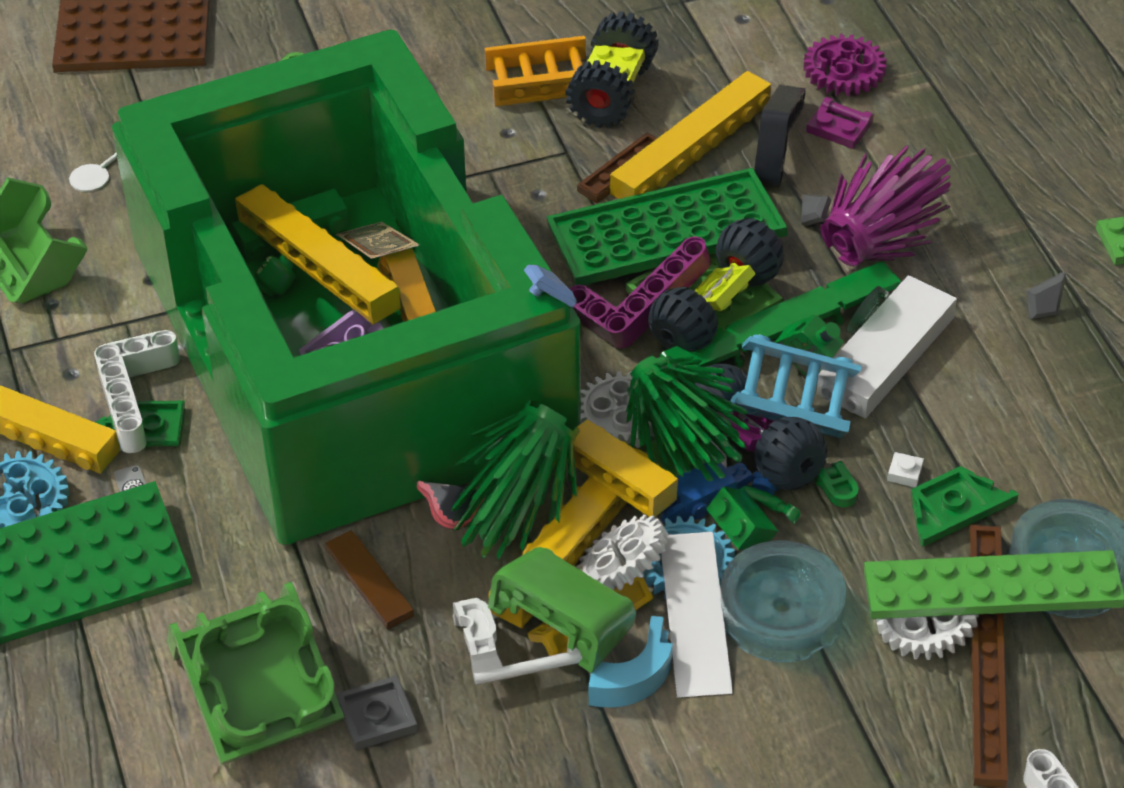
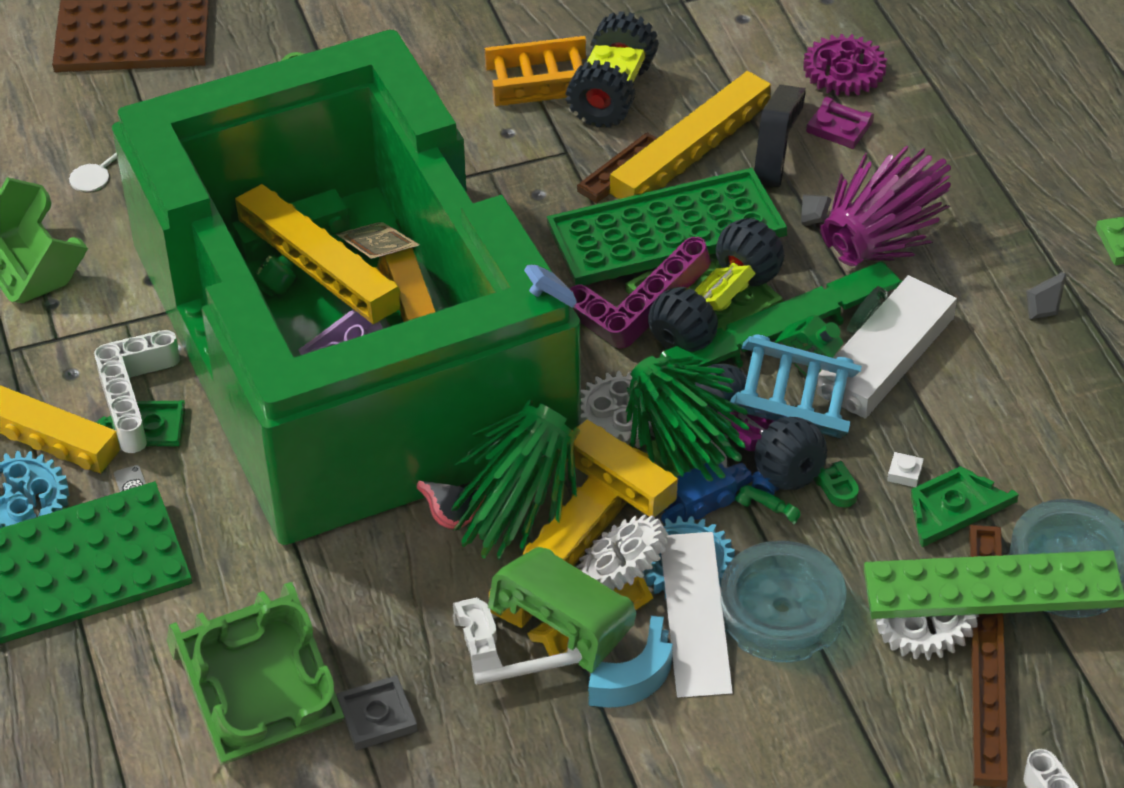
(369, 579): reddish brown tile -> none
(741, 518): green brick -> none

